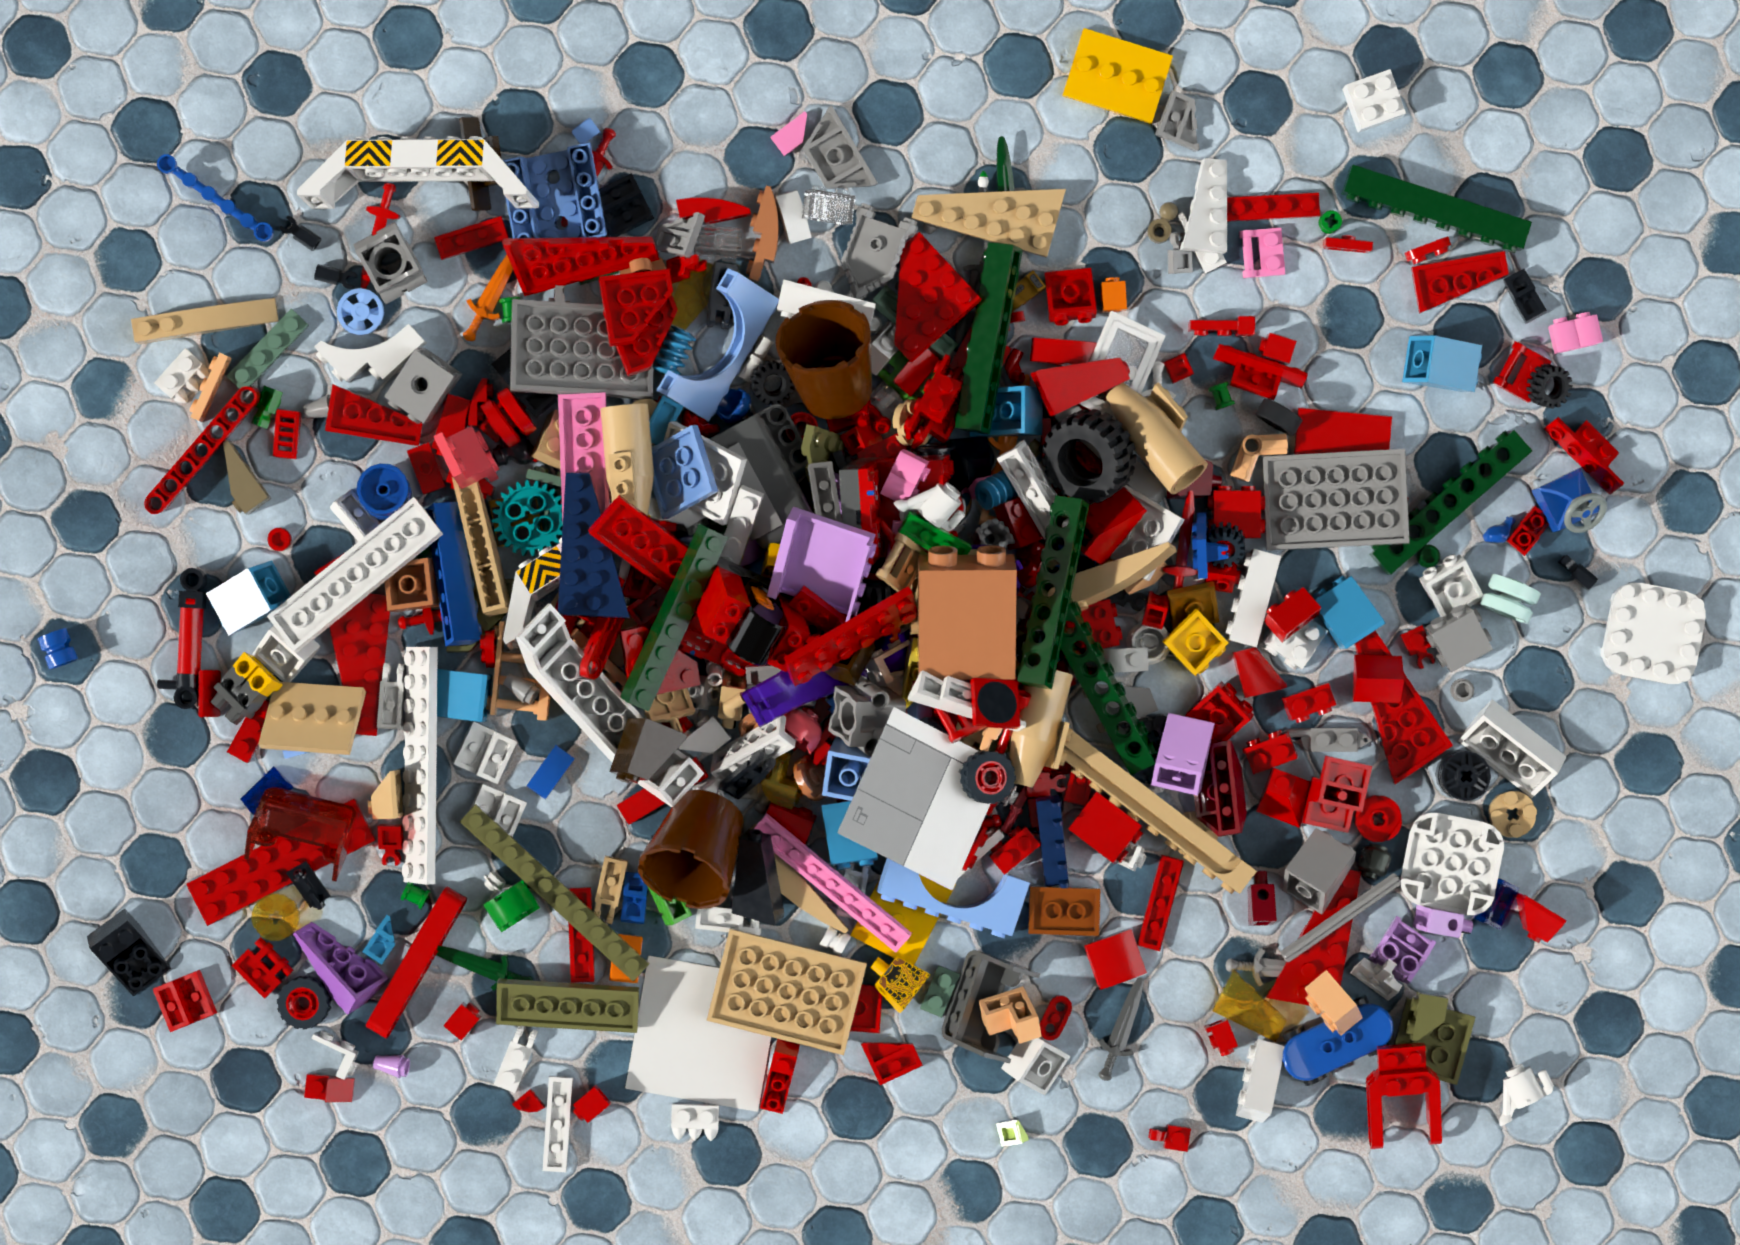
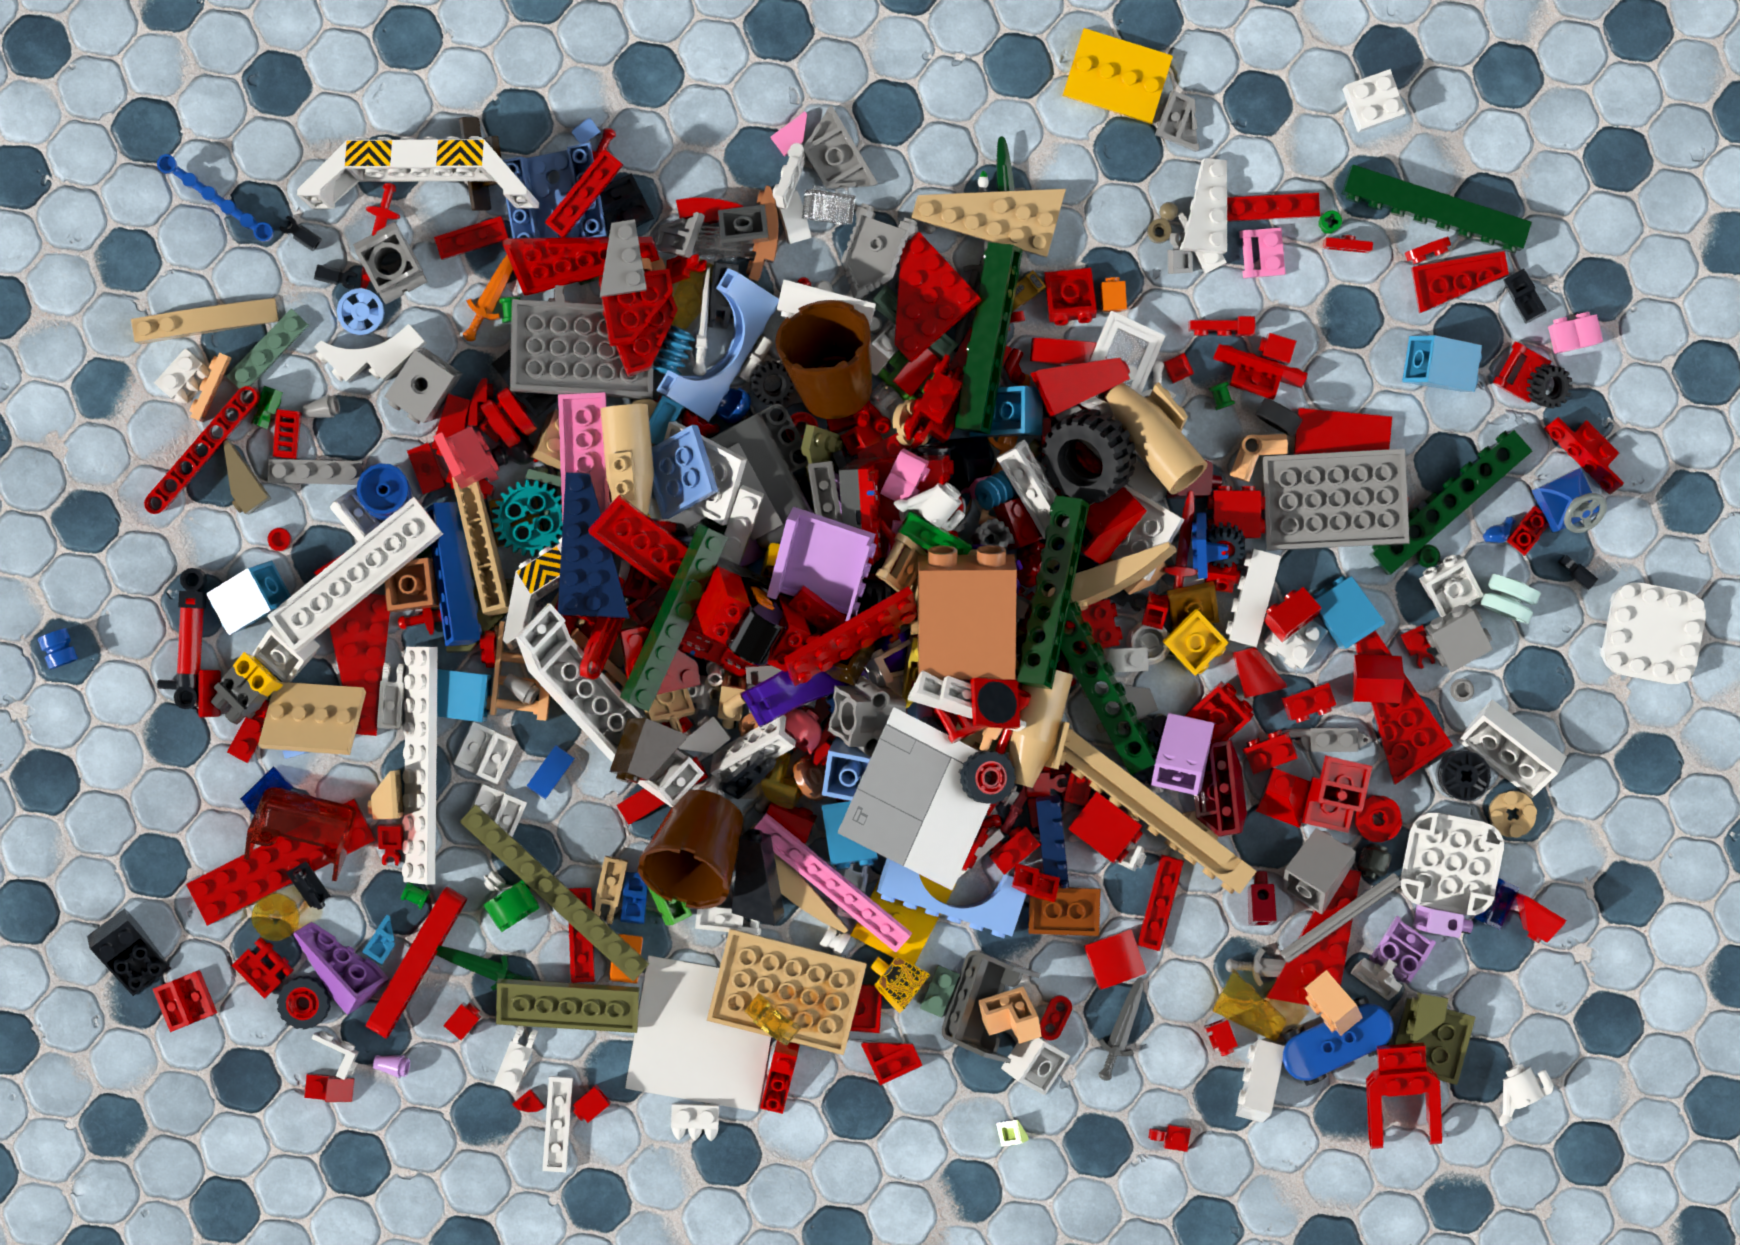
(314, 471): none -> light grey plate
(362, 417): red wing -> none
(584, 193): none -> red plate
(623, 261): none -> light grey wing
(702, 342): none -> white sword
(743, 225): none -> dark grey slope
(772, 1020): none -> clear yellow brick
(789, 176): none -> white hinge
(1034, 883): none -> red slope

